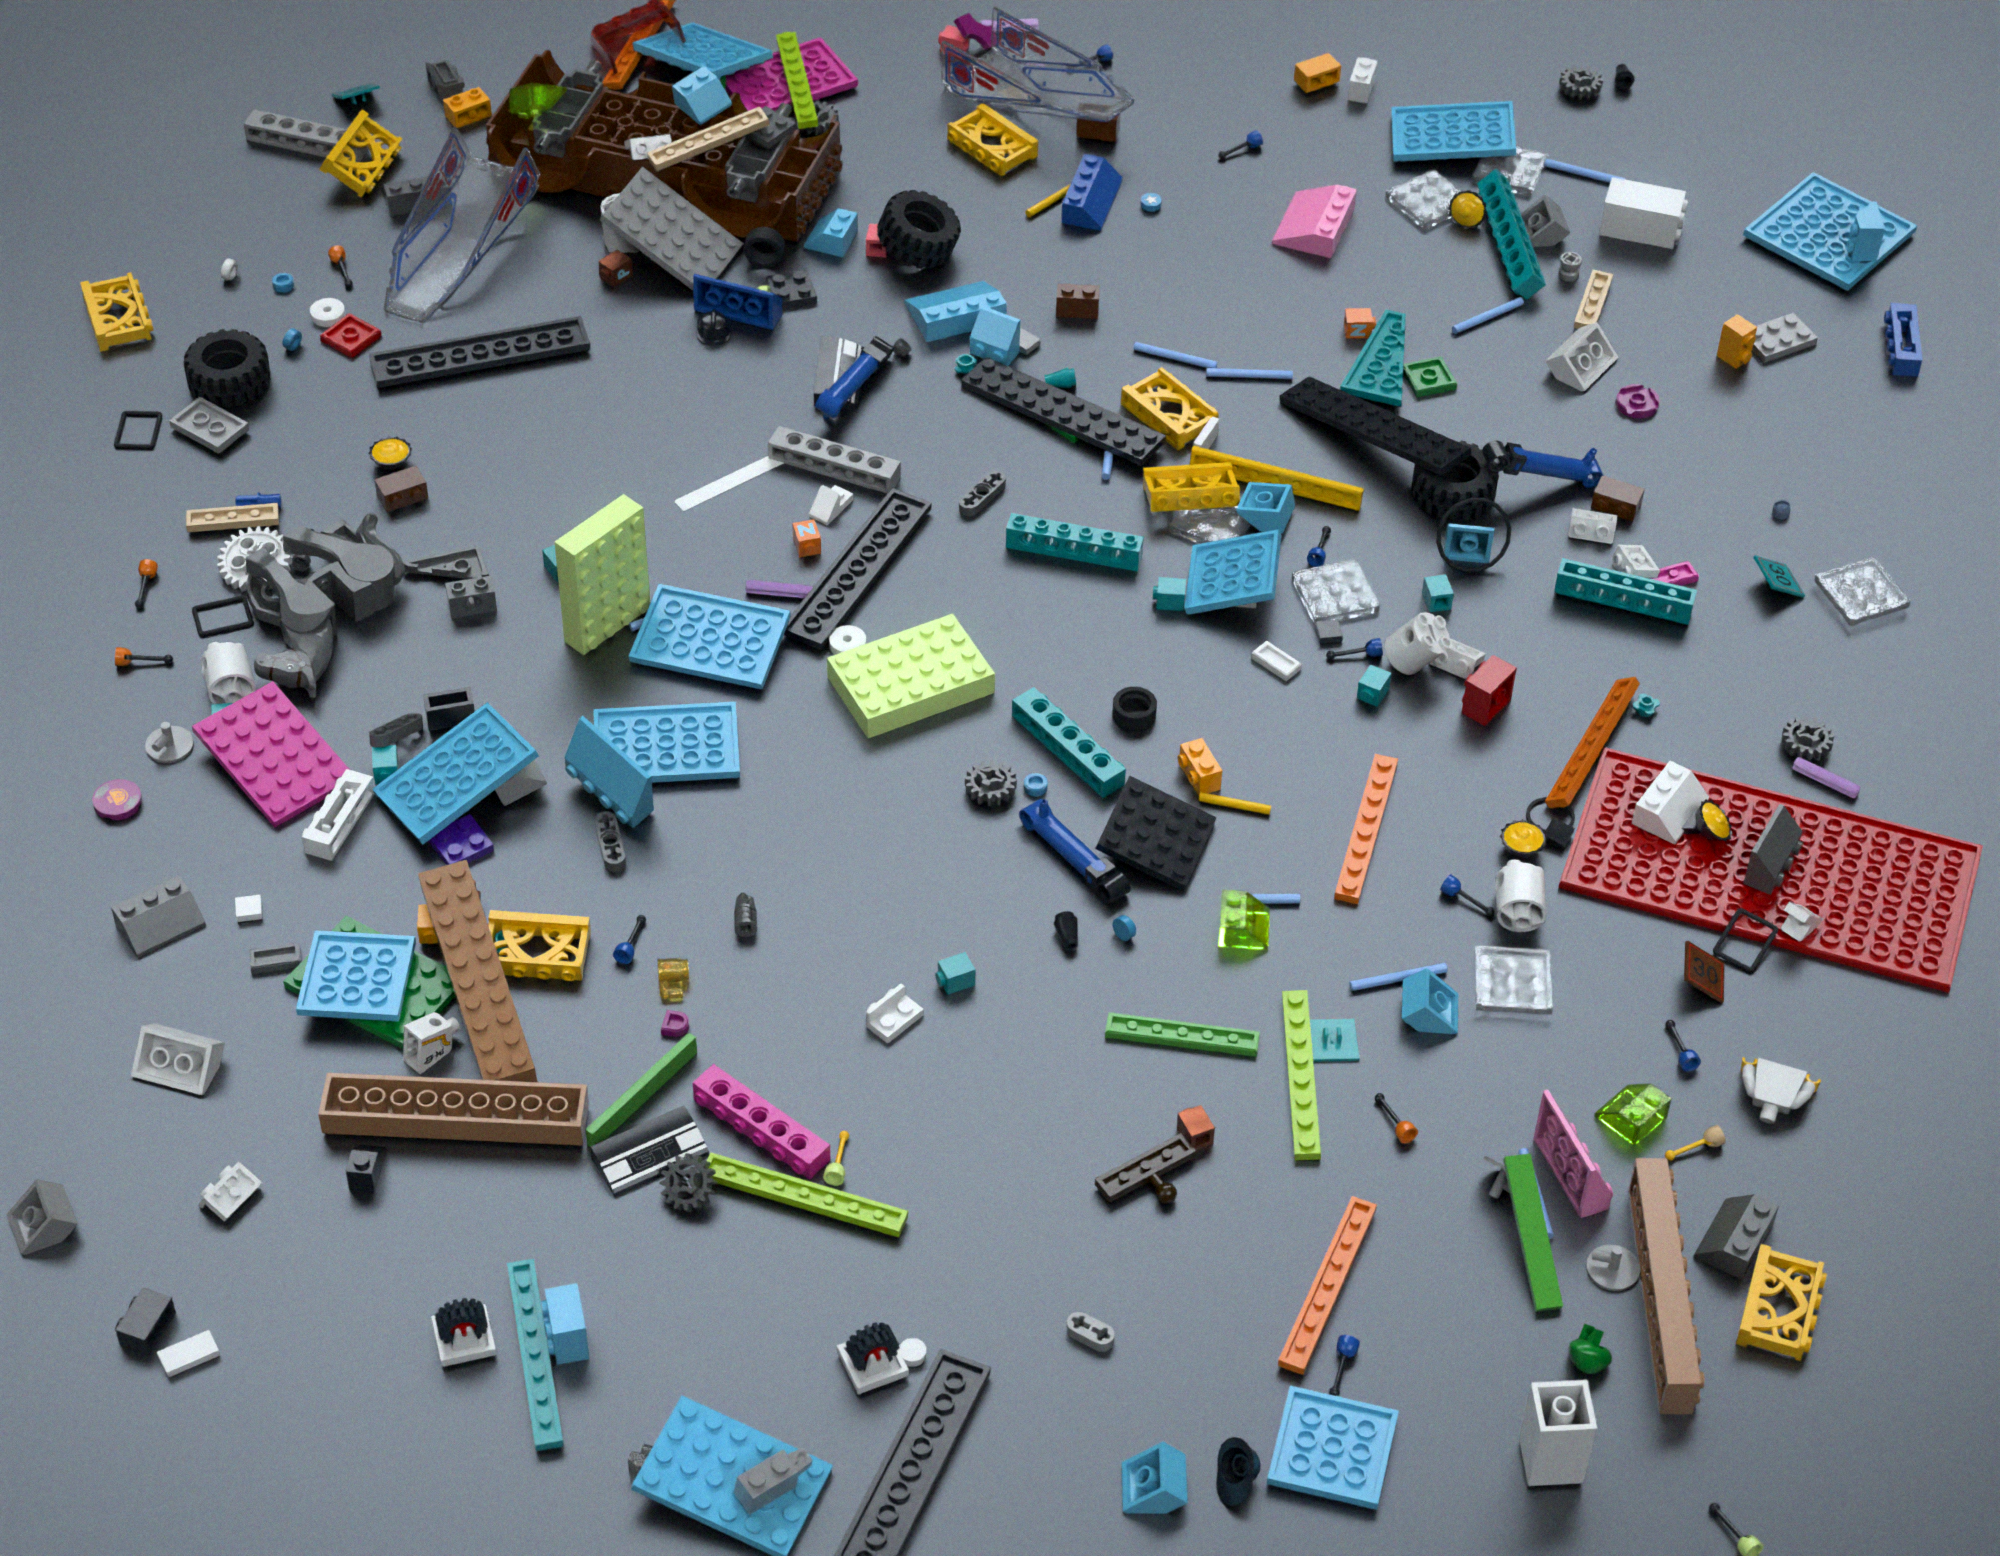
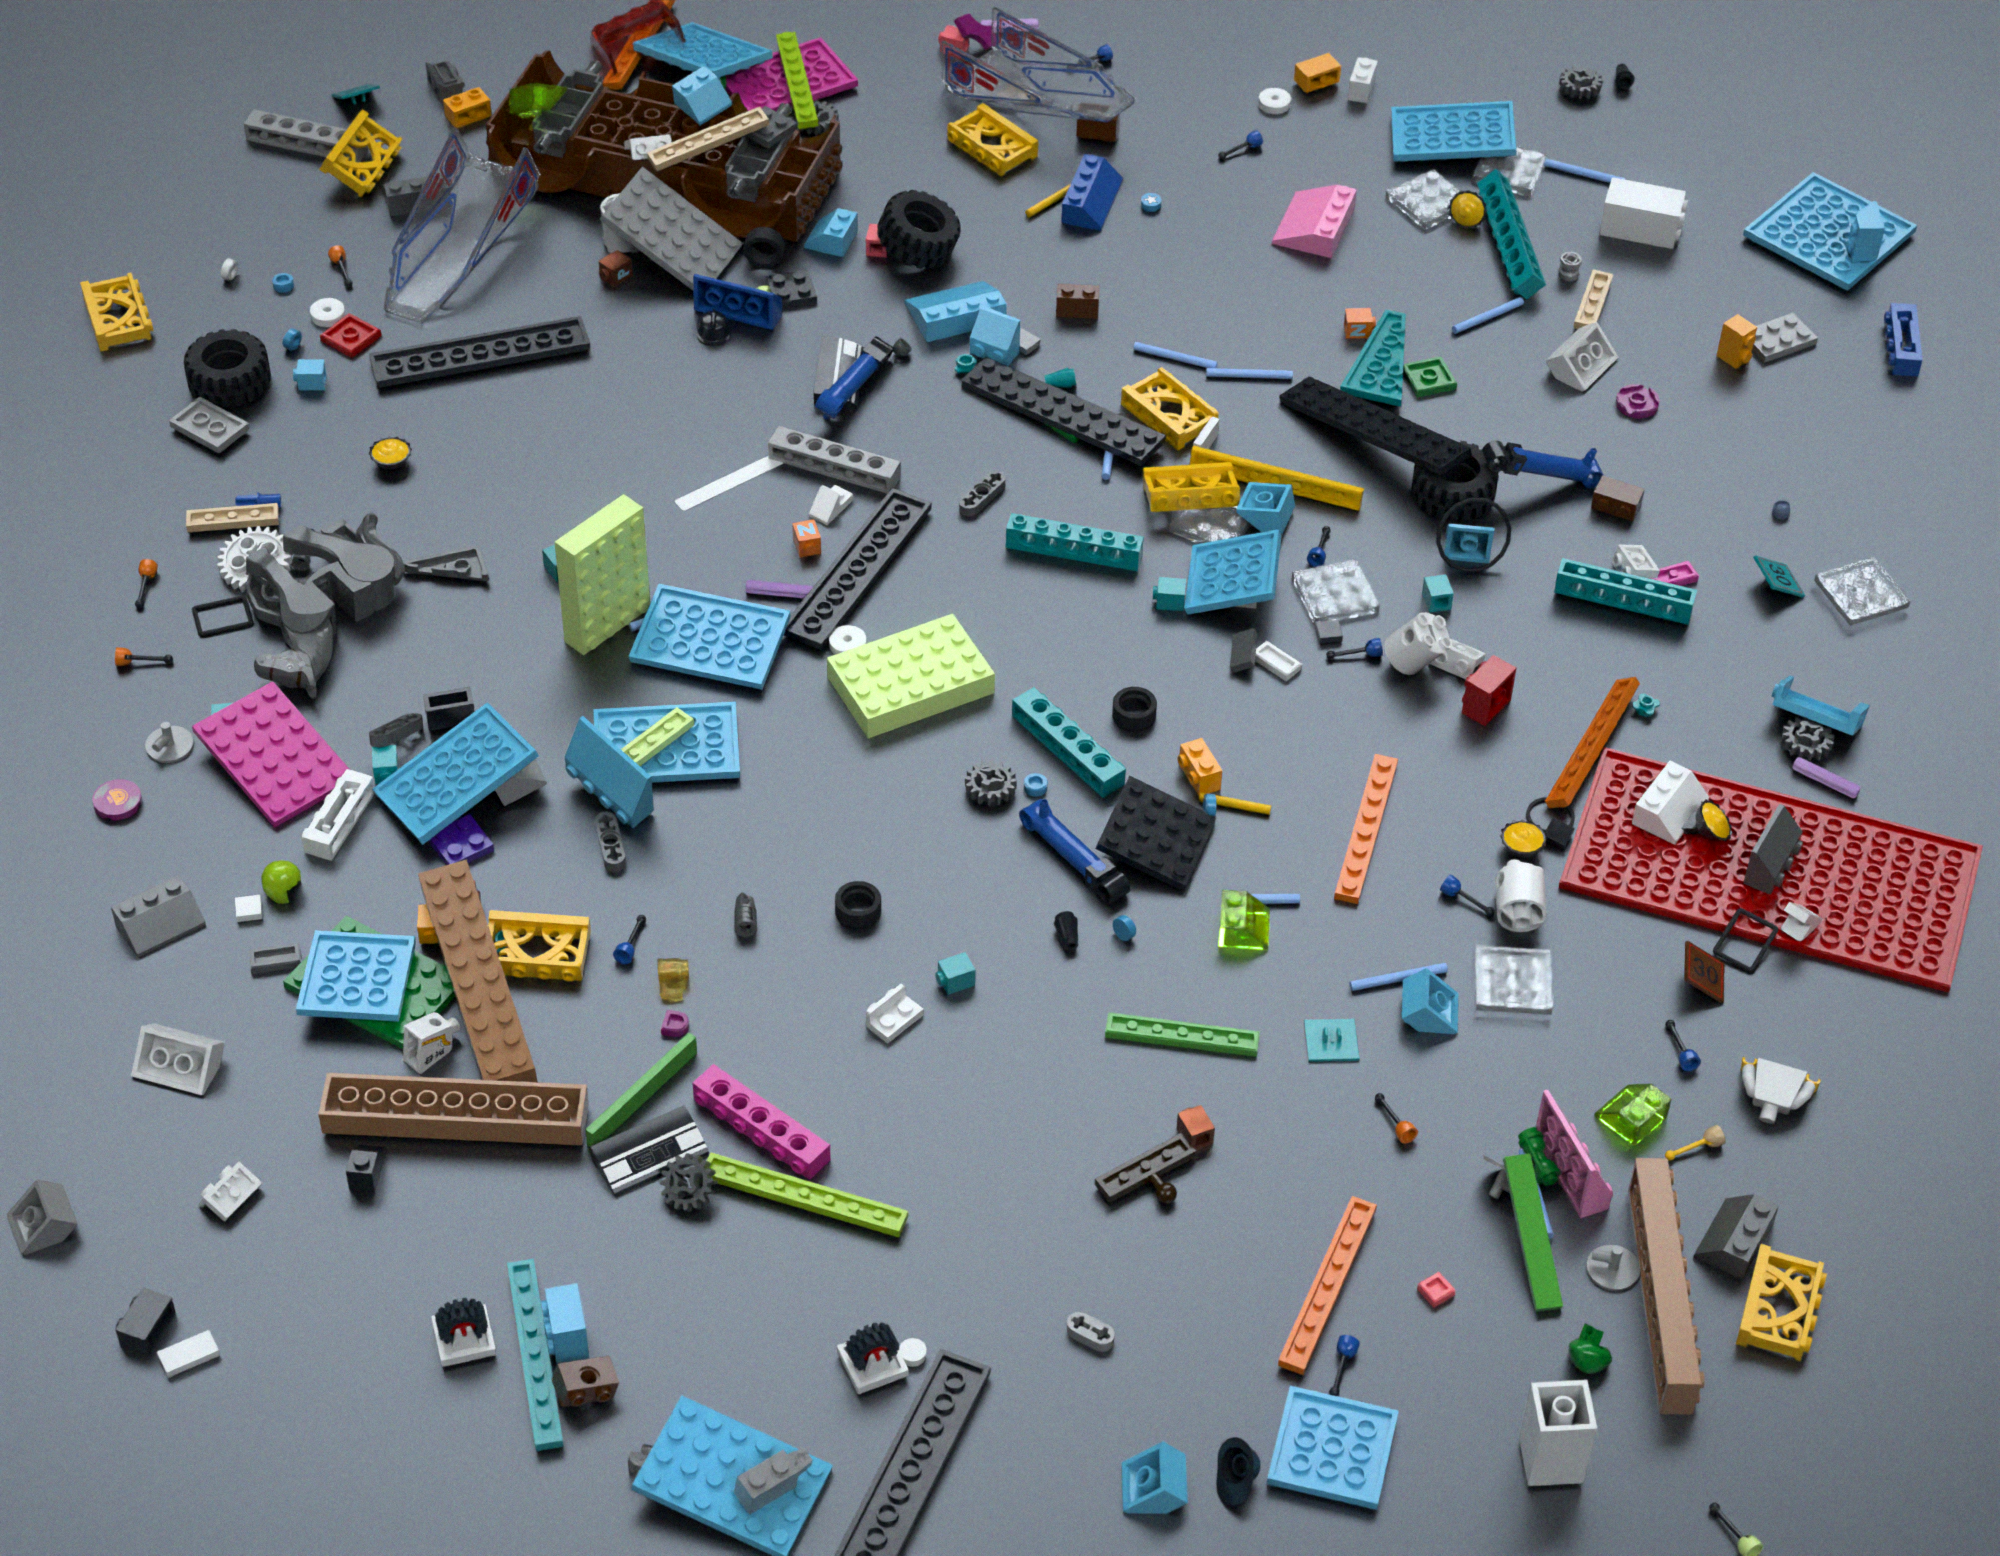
(145, 413): black piece -> none
(227, 672): white cylinder -> none
(279, 878): none -> lime hair
(310, 374): none -> medium azure brick
(401, 488): brick -> none
(471, 597): dark grey brick -> none
(585, 1381): none -> reddish brown brick
(658, 736): none -> yellowish green plate
(835, 1172): yellowish green hinge -> none
(853, 890): none -> black tyre
(1209, 804): none -> dark azure tile
(1243, 650): none -> dark grey tile
(1274, 101): none -> white piece
(1301, 1075): lime plate -> none
(1373, 685): teal brick -> none
(1436, 1289): none -> coral tile
(1545, 223): light grey slope -> none
(1545, 1169): none -> green piece
(1592, 526): white bracket -> none
(1817, 710): none -> medium azure panel

